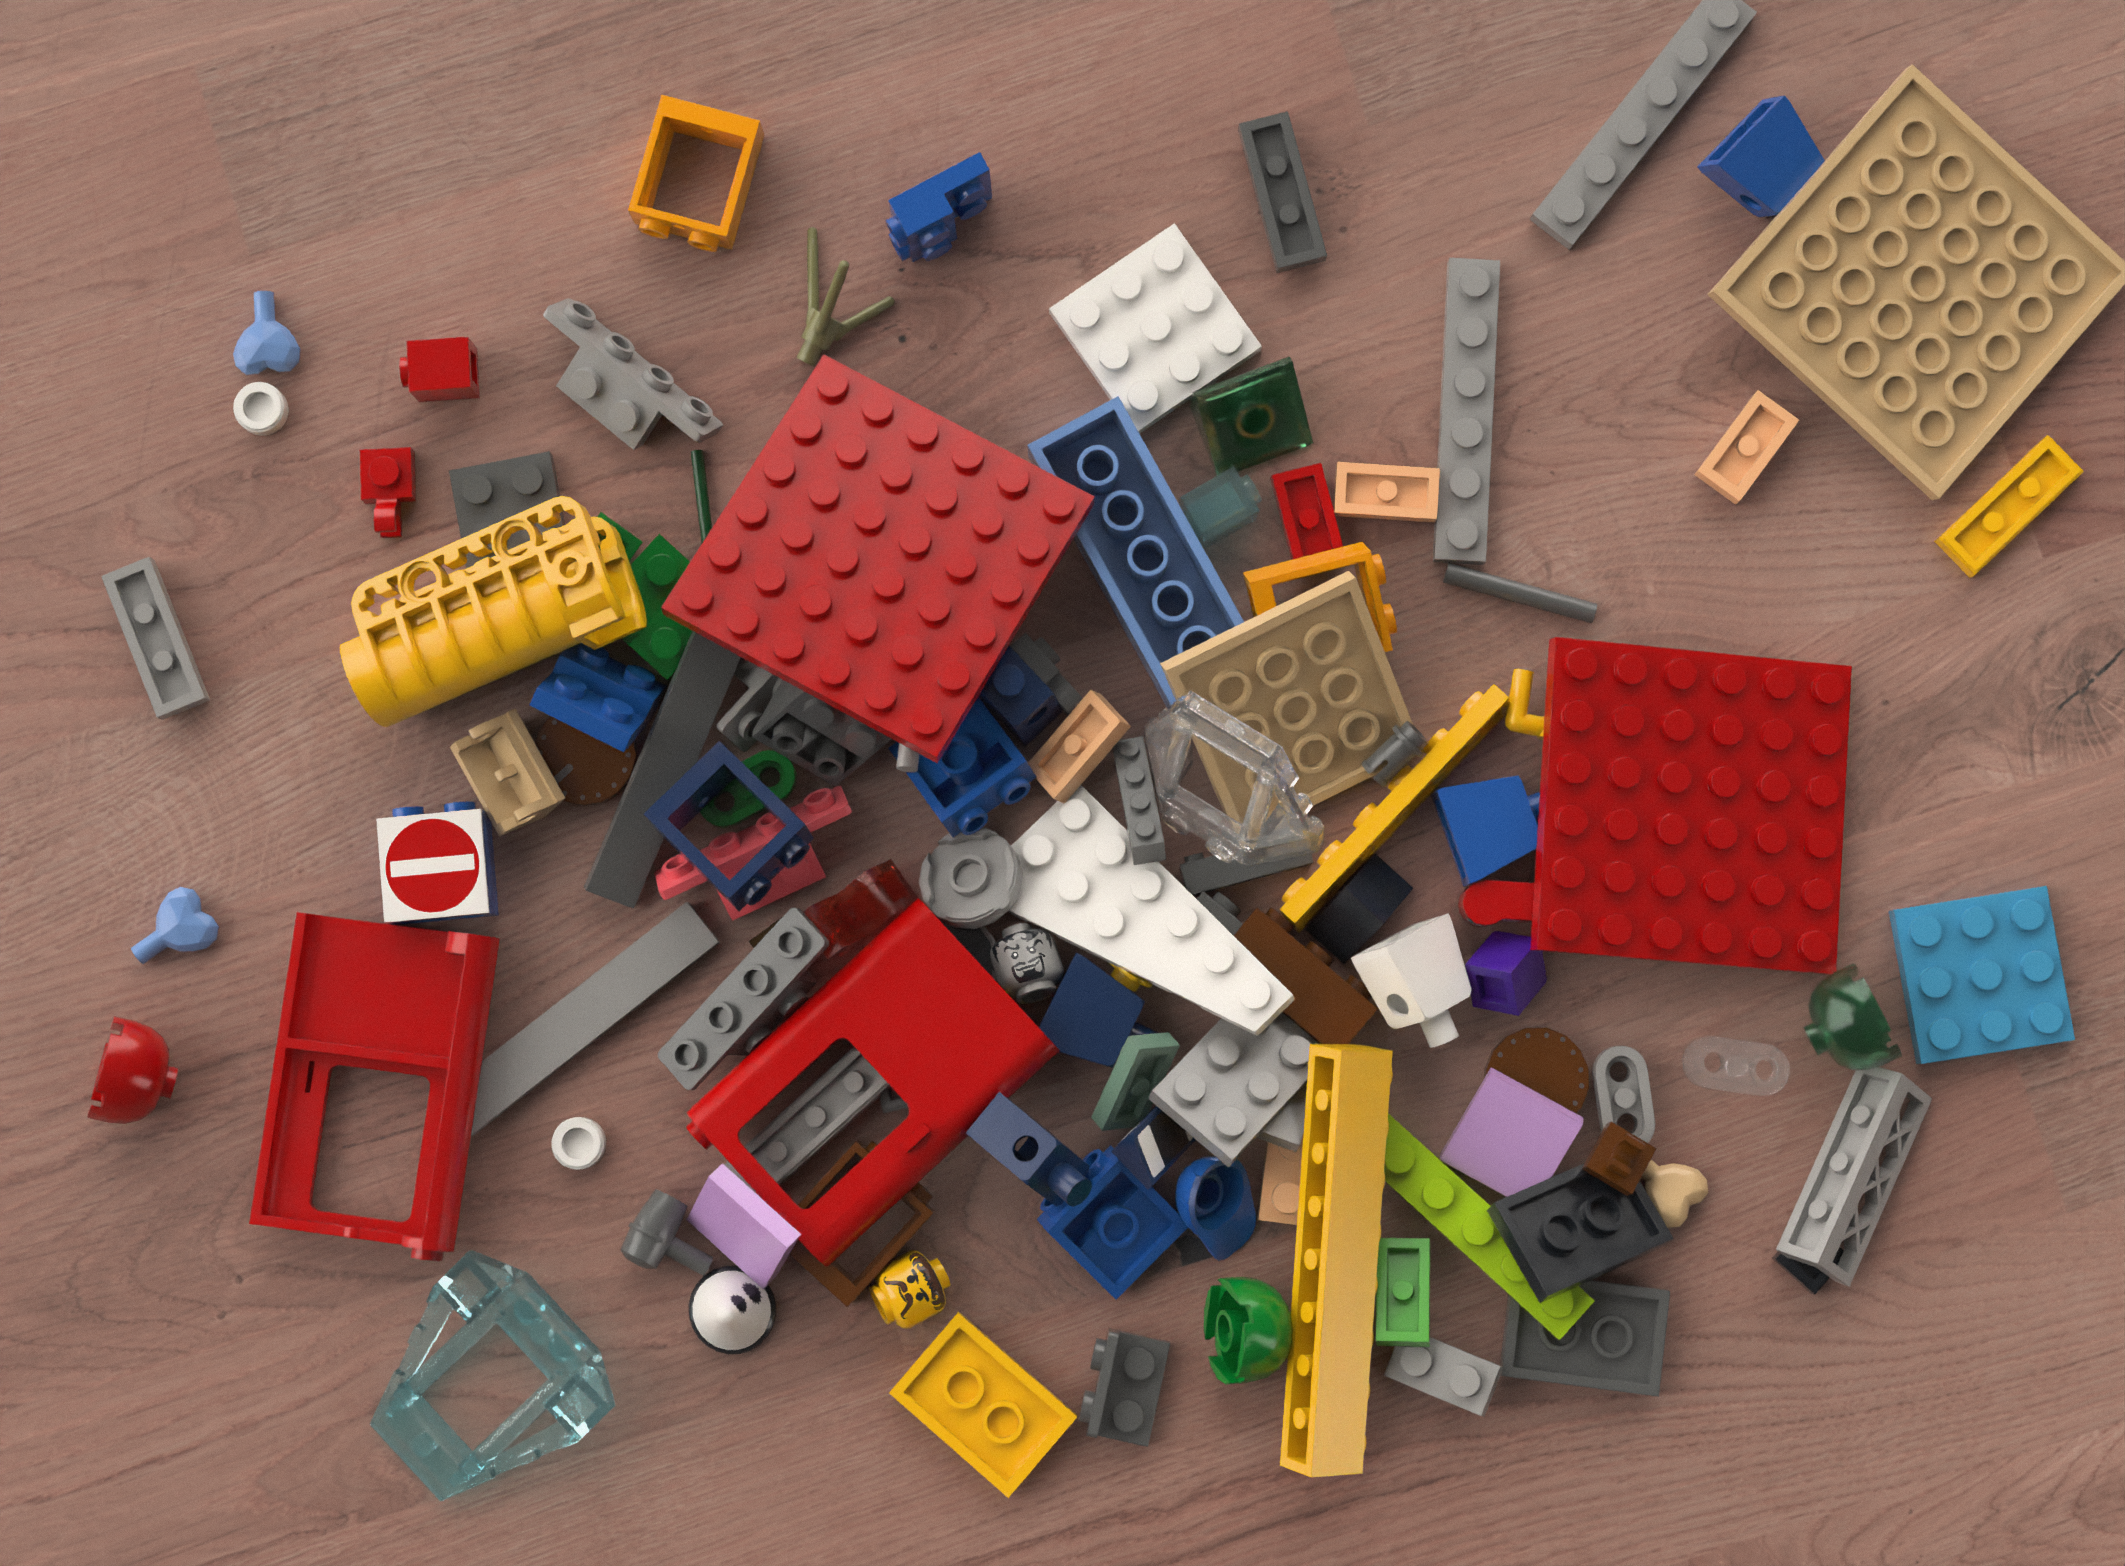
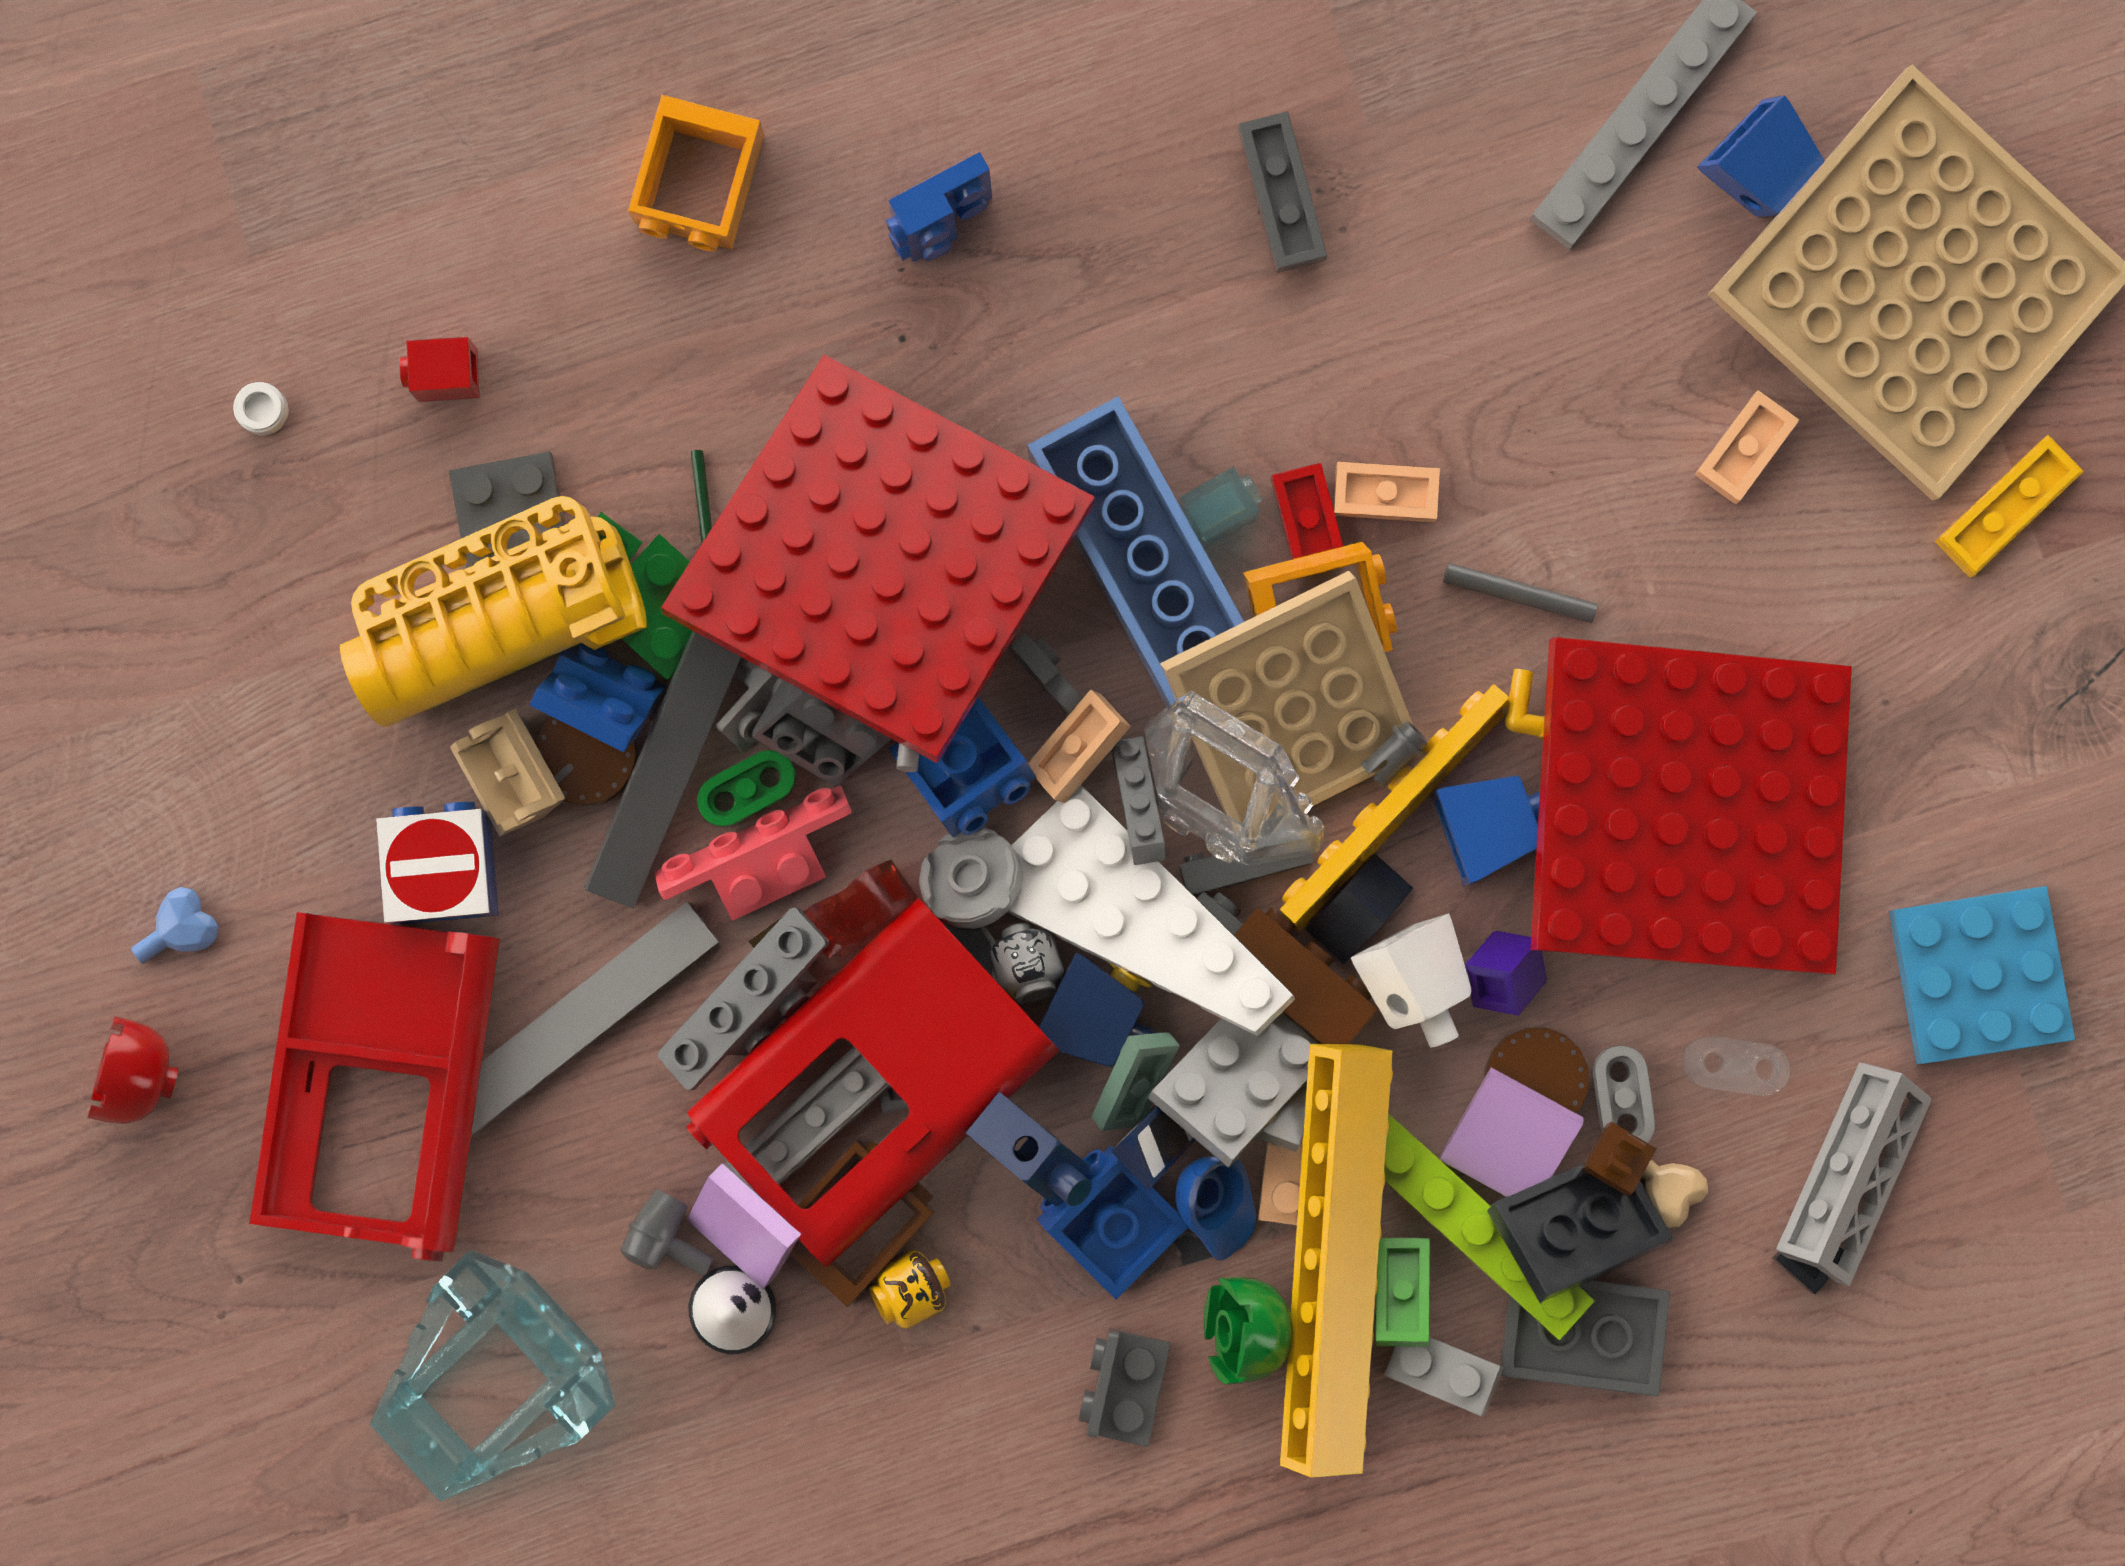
(155, 638): light grey plate -> none
(266, 341): medium blue rock -> none
(388, 480): red plate -> none
(578, 1143): white tile -> none
(620, 384): light grey bracket -> none
(695, 791): dark blue window -> none
(821, 327): olive plant -> none
(983, 1404): yellow plate -> none
(1016, 695): dark blue torso -> none
(1155, 328): white plate -> none
(1252, 417): clear green slope -> none
(1466, 410): light grey plate -> none
(1496, 901): red leg -> none
(1849, 1022): clear green cylinder -> none

